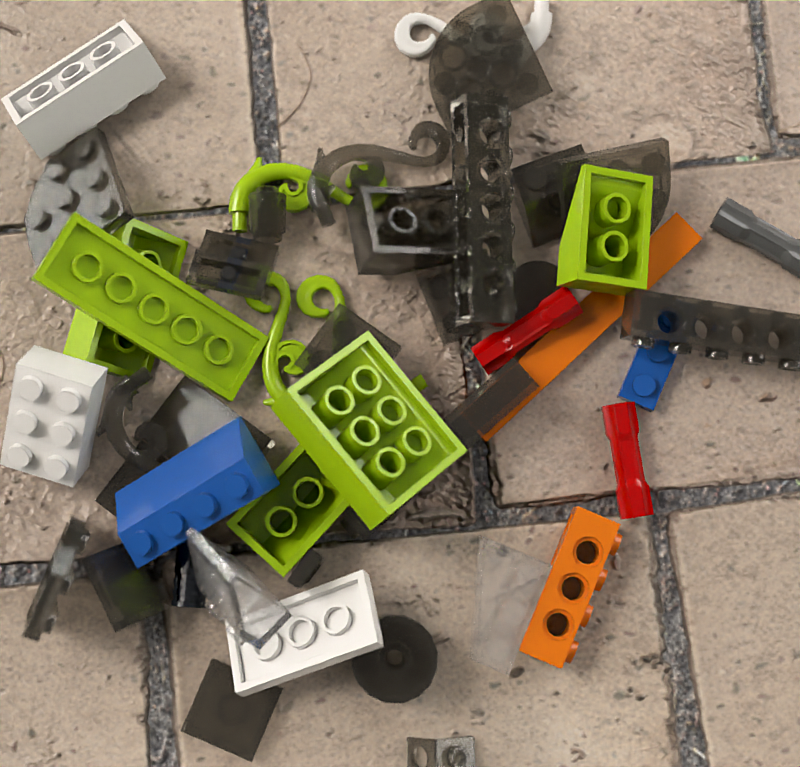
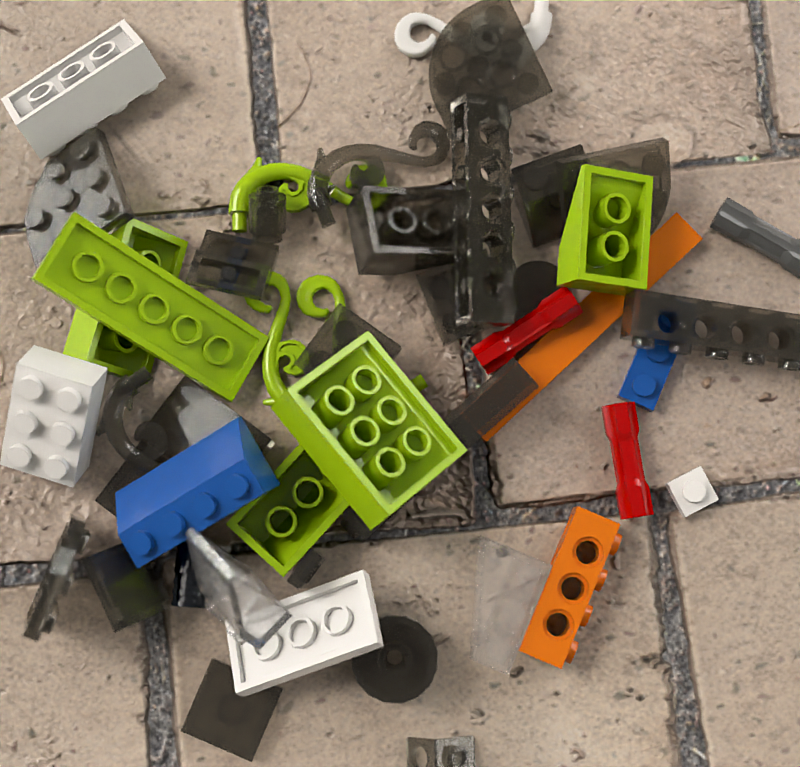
(691, 491): none -> white plate

